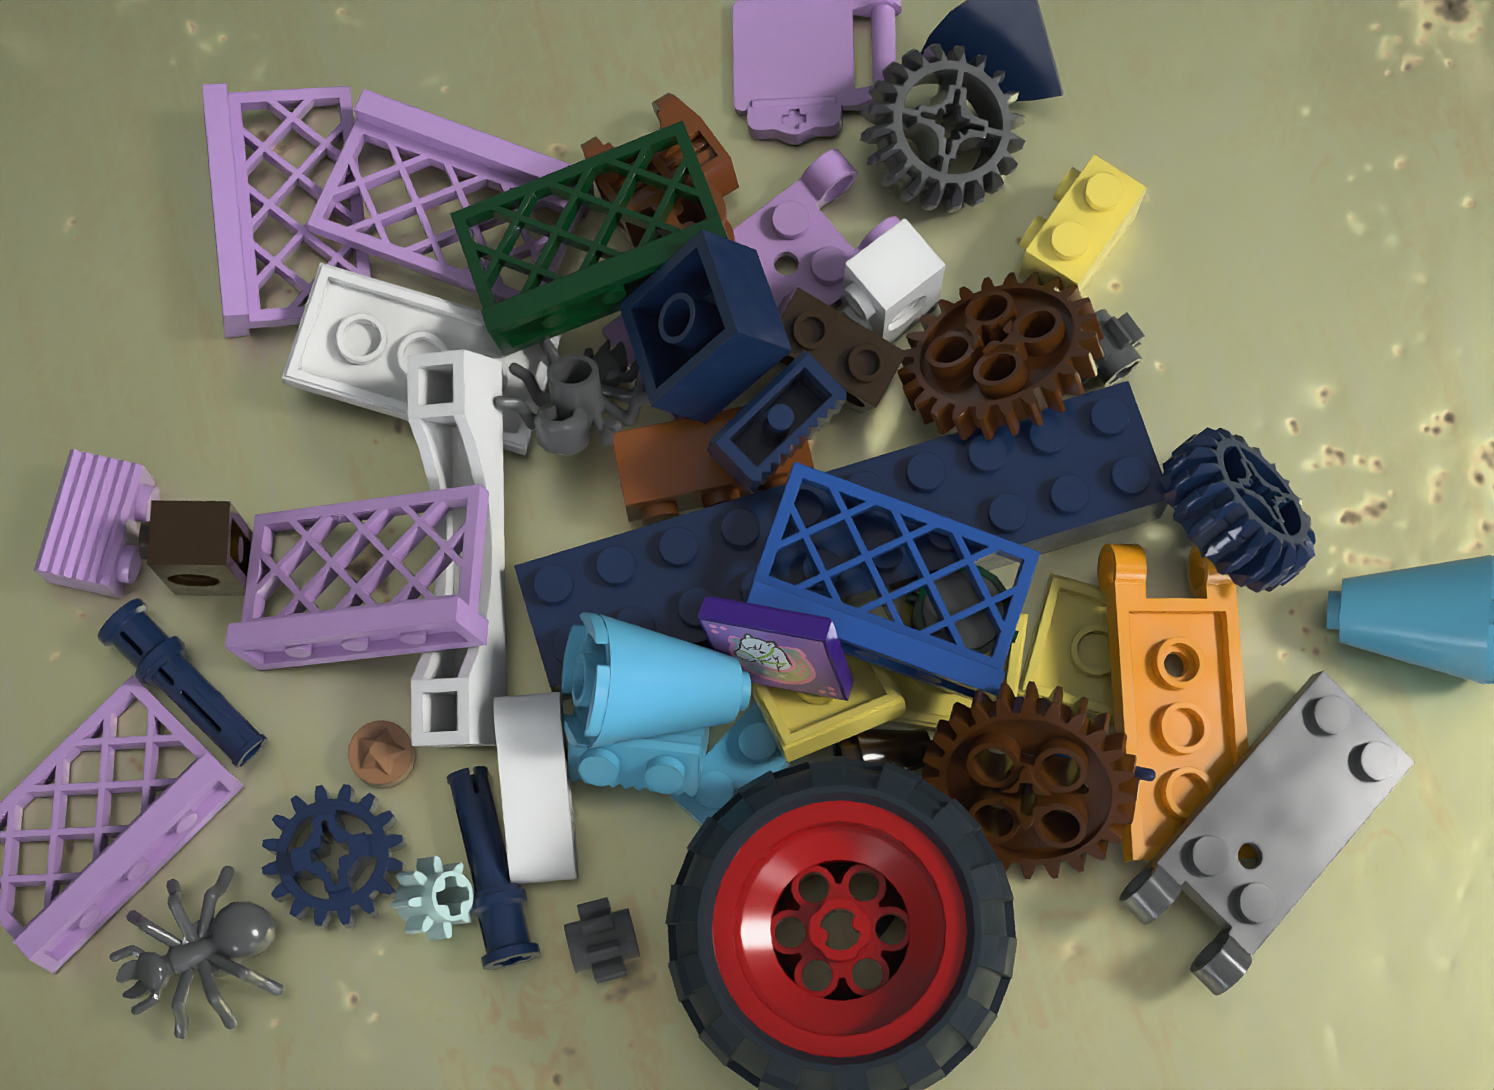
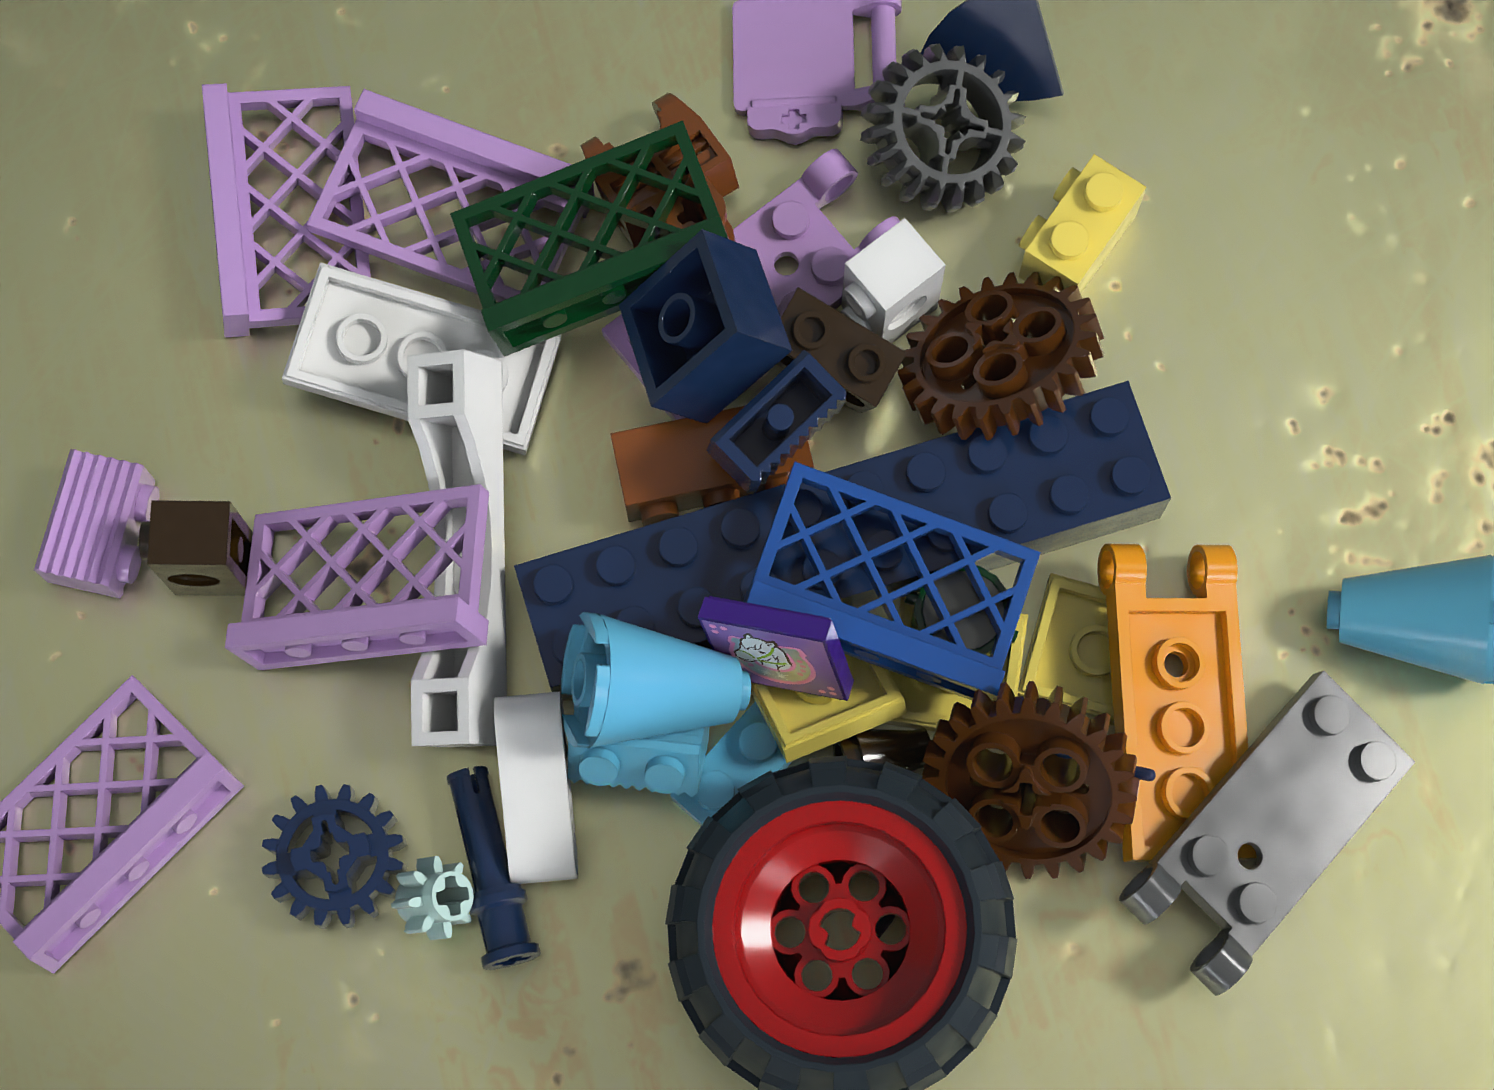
(163, 662): dark blue pin -> none
(208, 946): dark grey animal -> none
(381, 754): medium nougat tile -> none
(578, 397): dark grey animal -> none
(601, 940): dark grey gear -> none
(1119, 347): dark grey gear -> none
(1238, 510): dark blue gear -> none

